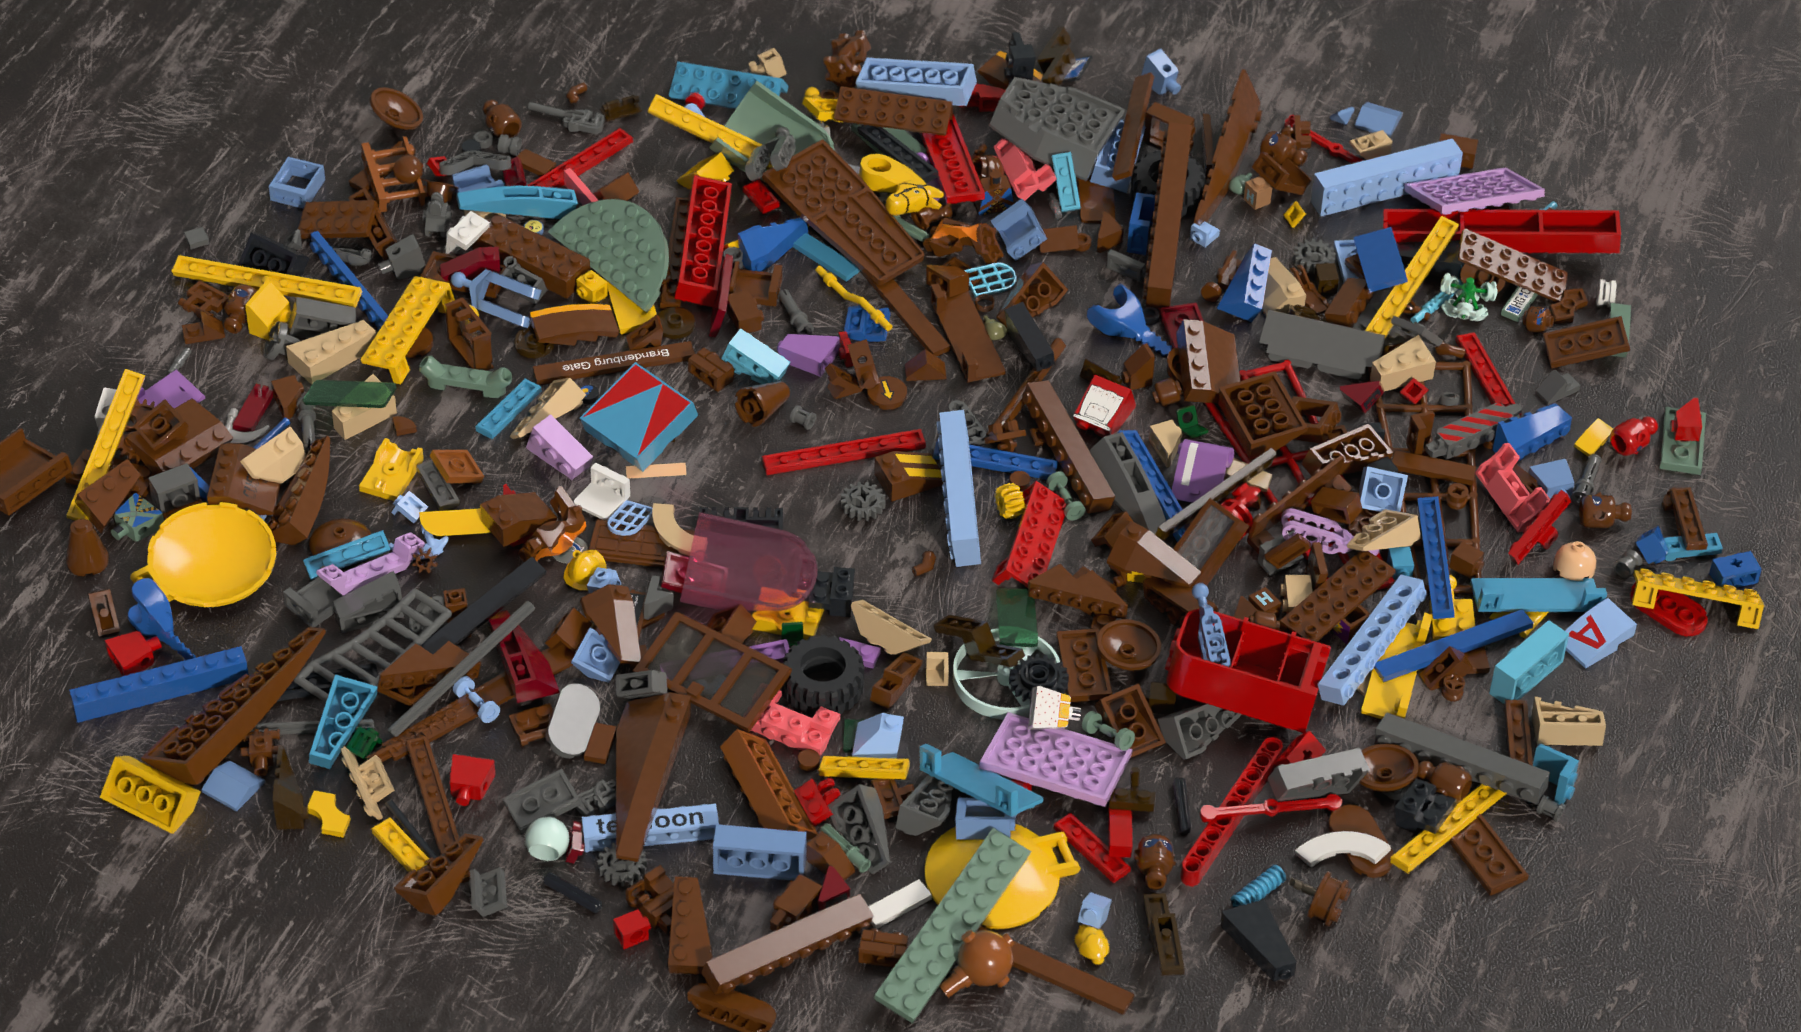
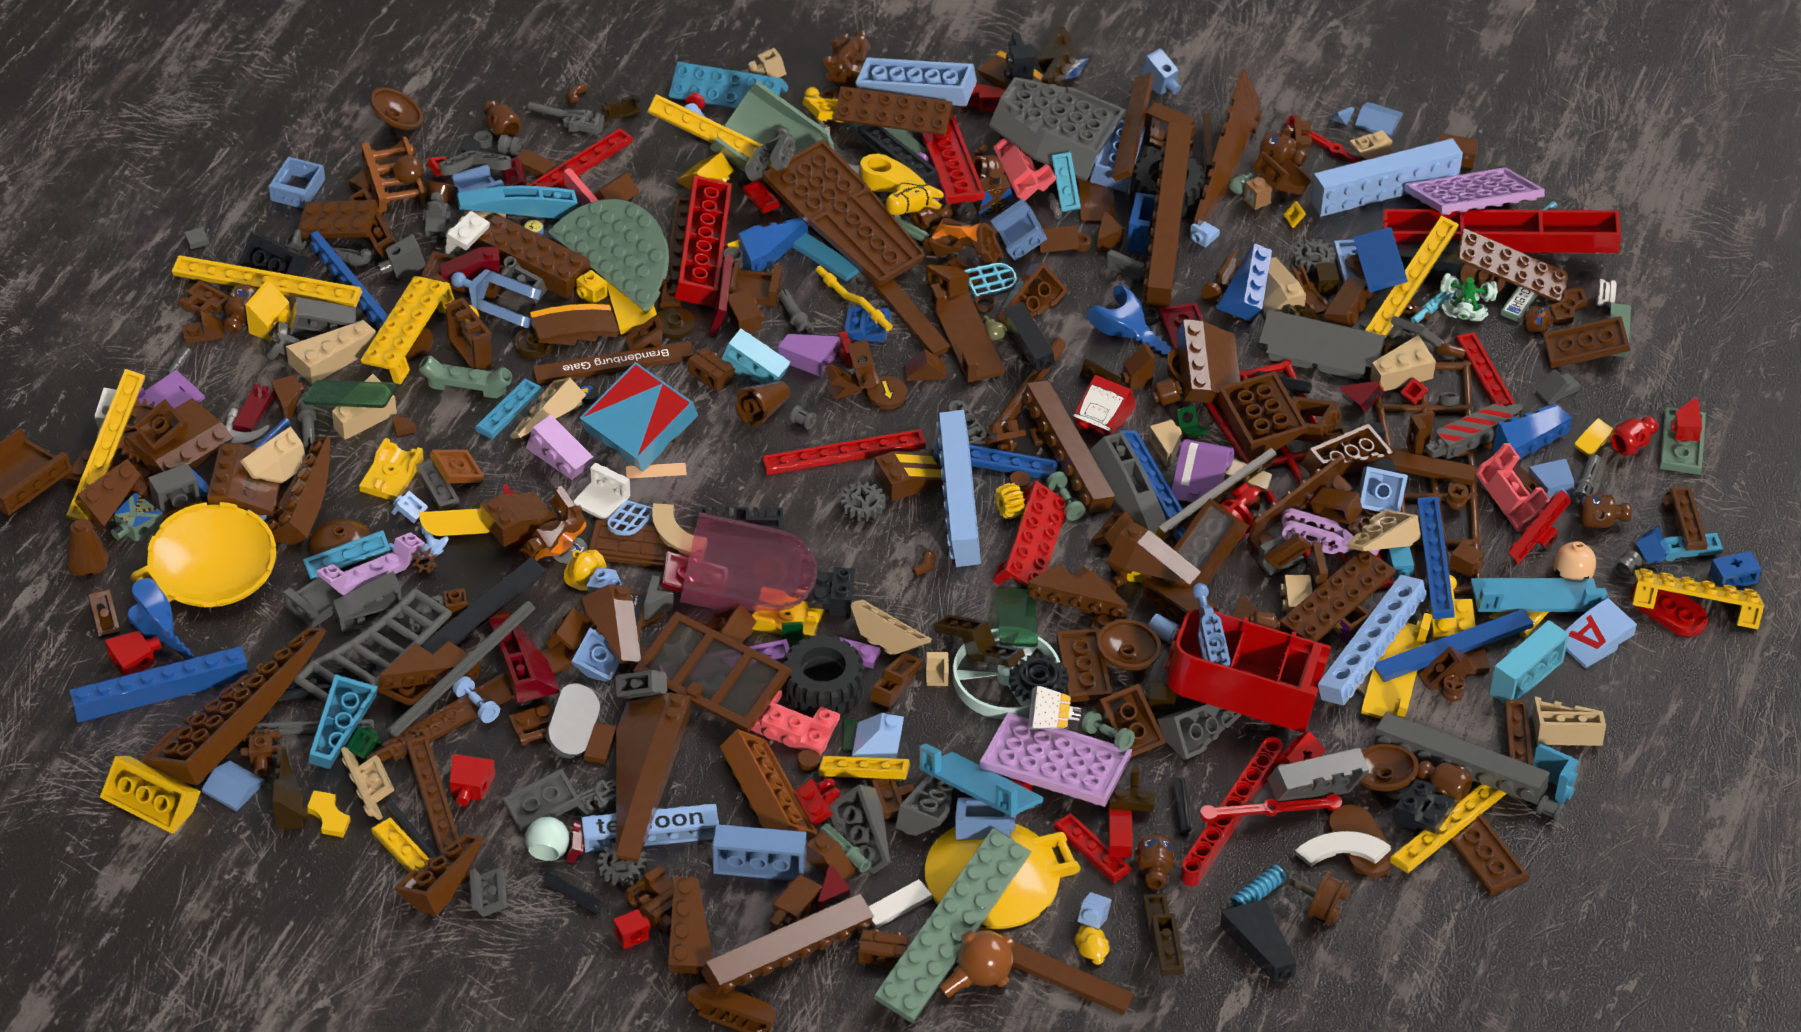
(1164, 628): none -> light blue brick
(1265, 601): reddish brown brick -> none
(1293, 384): none -> black axle

